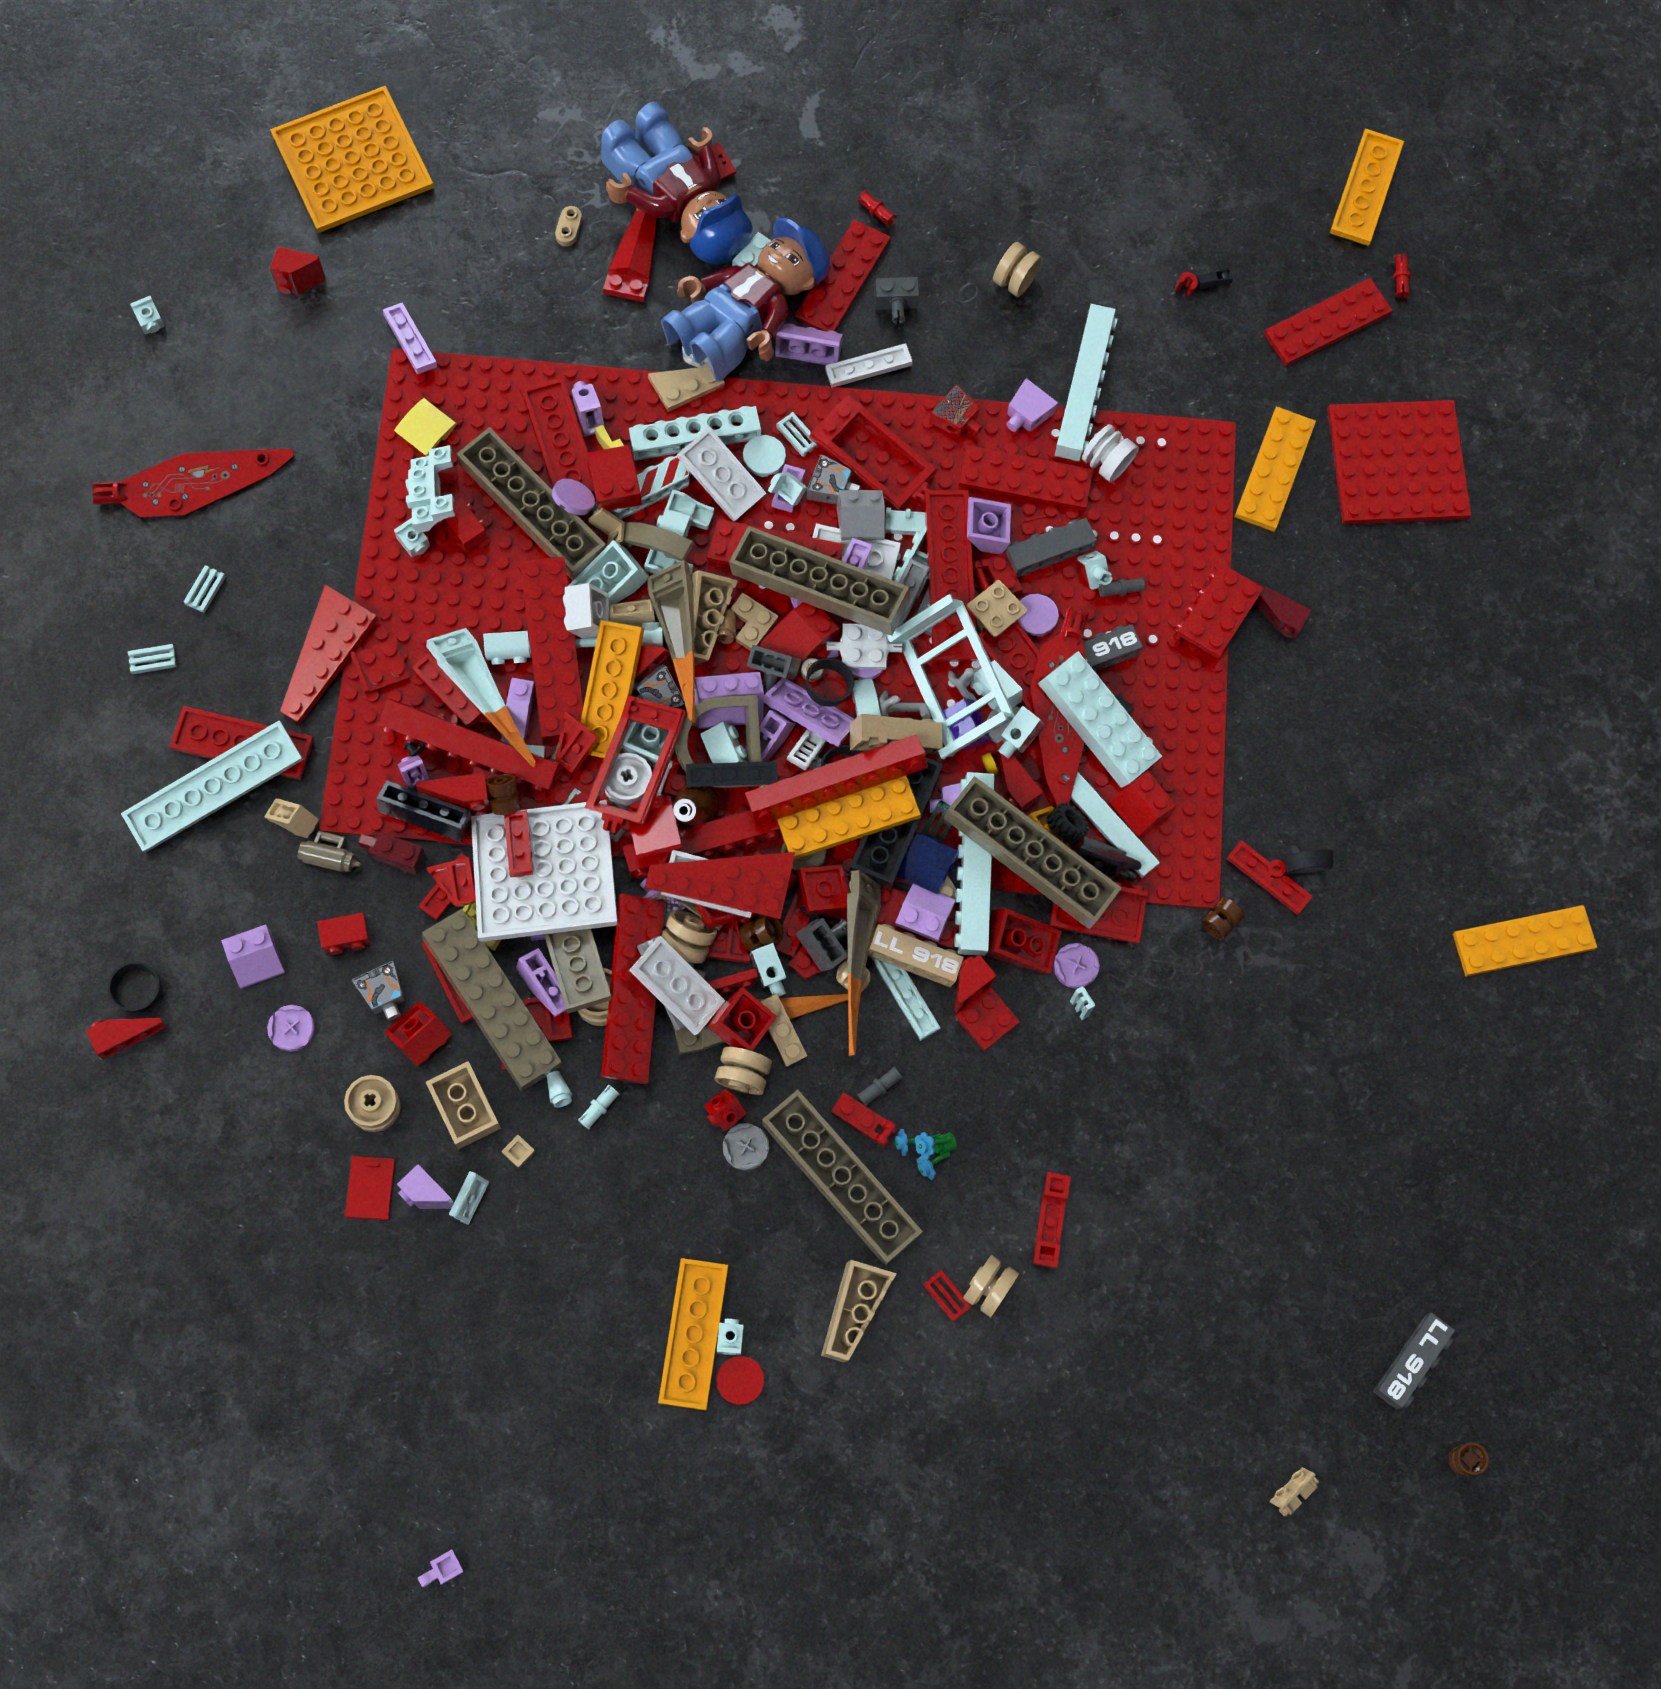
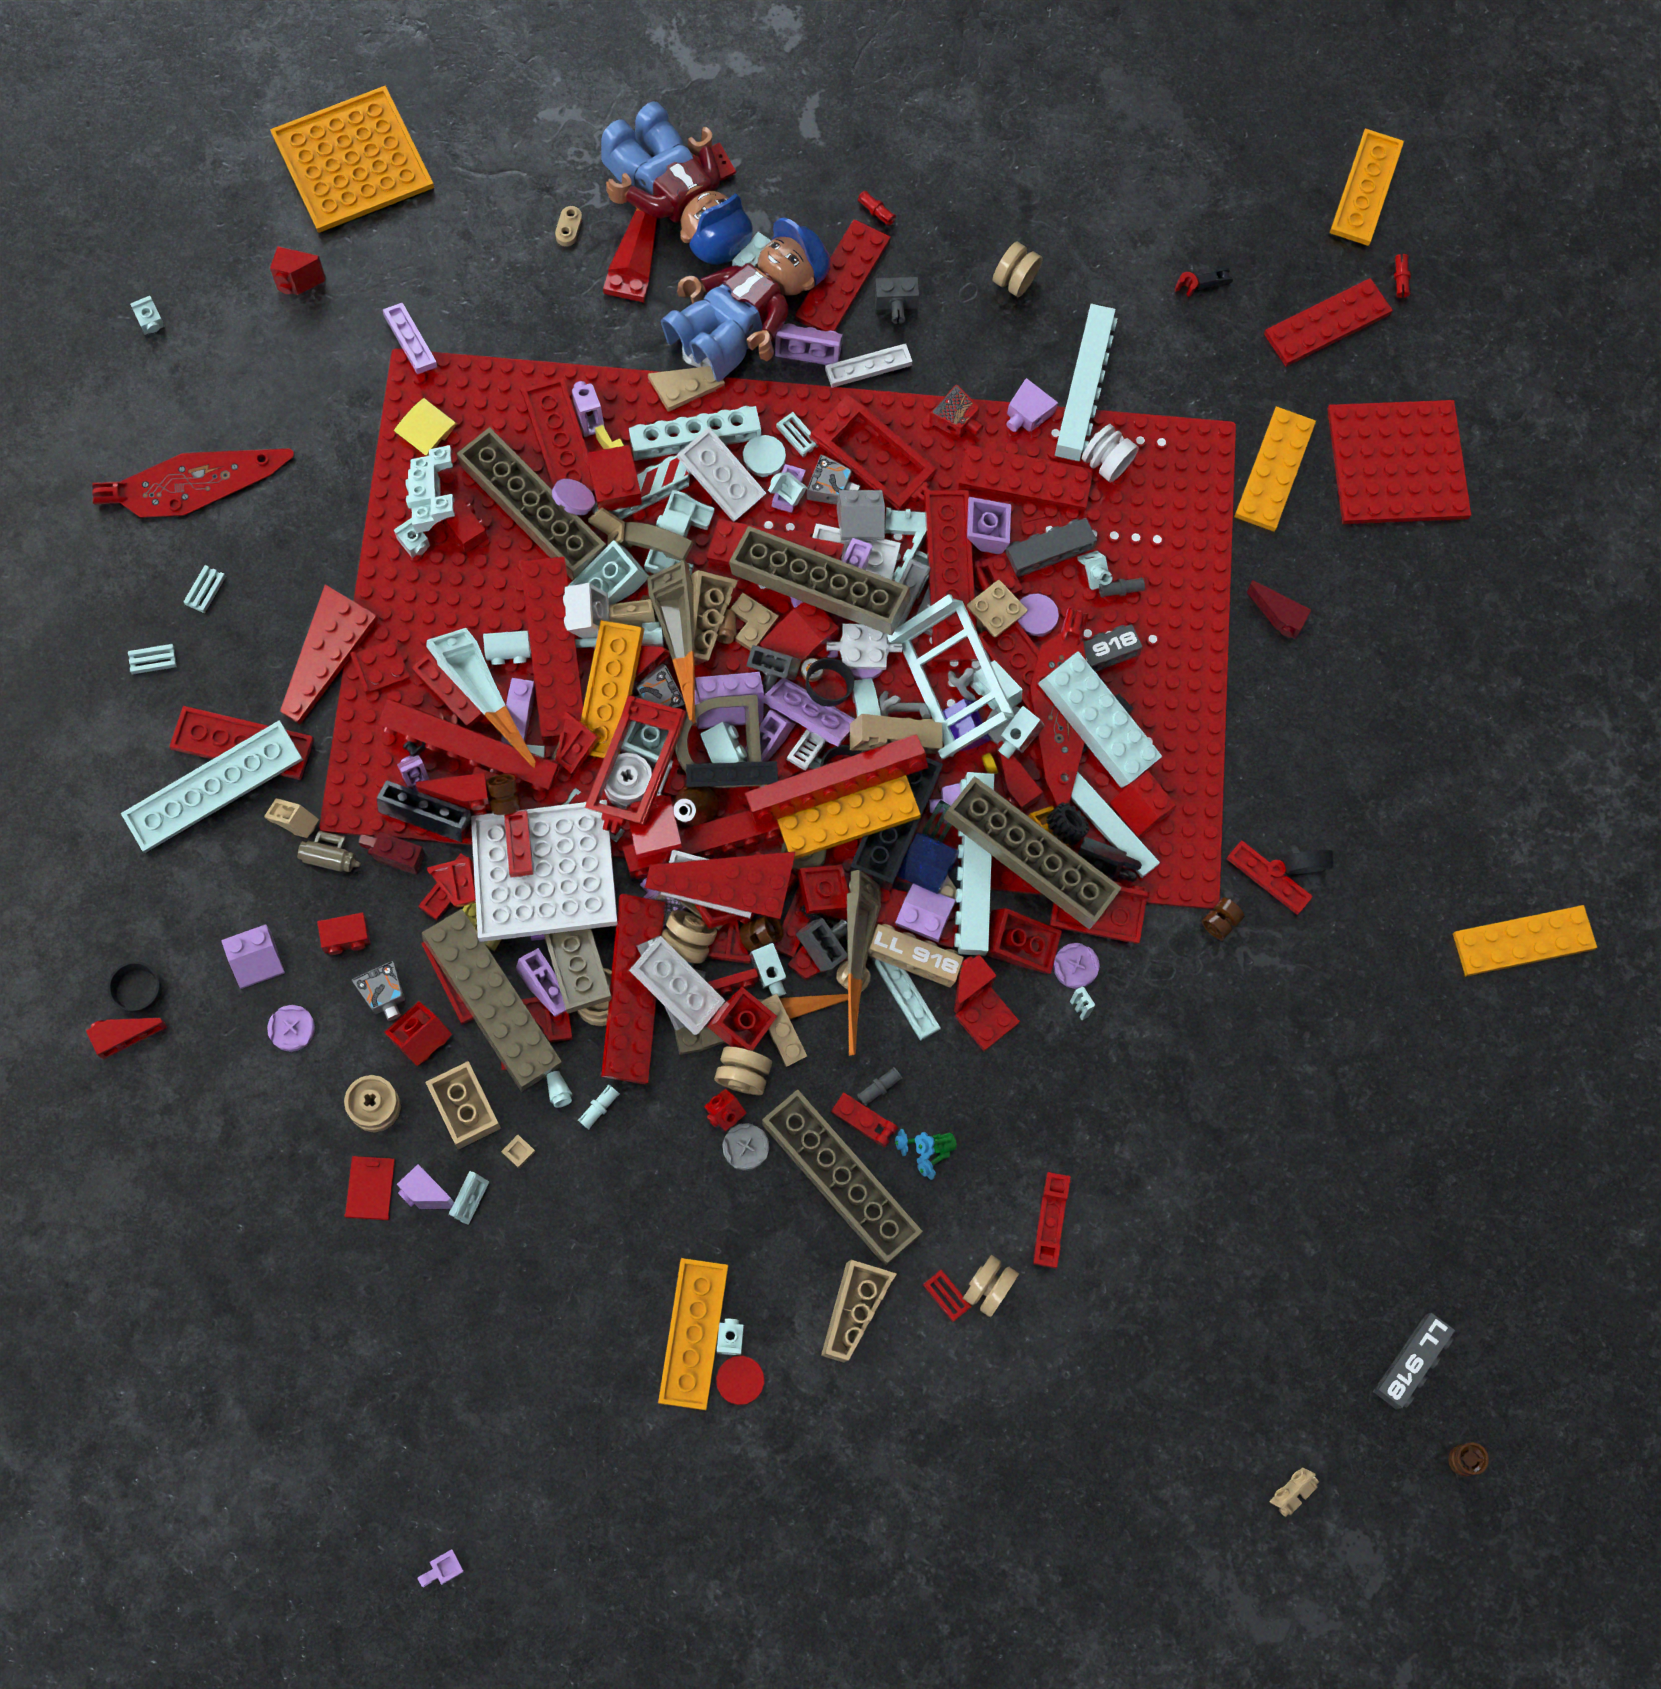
(1219, 610): red bracket -> none

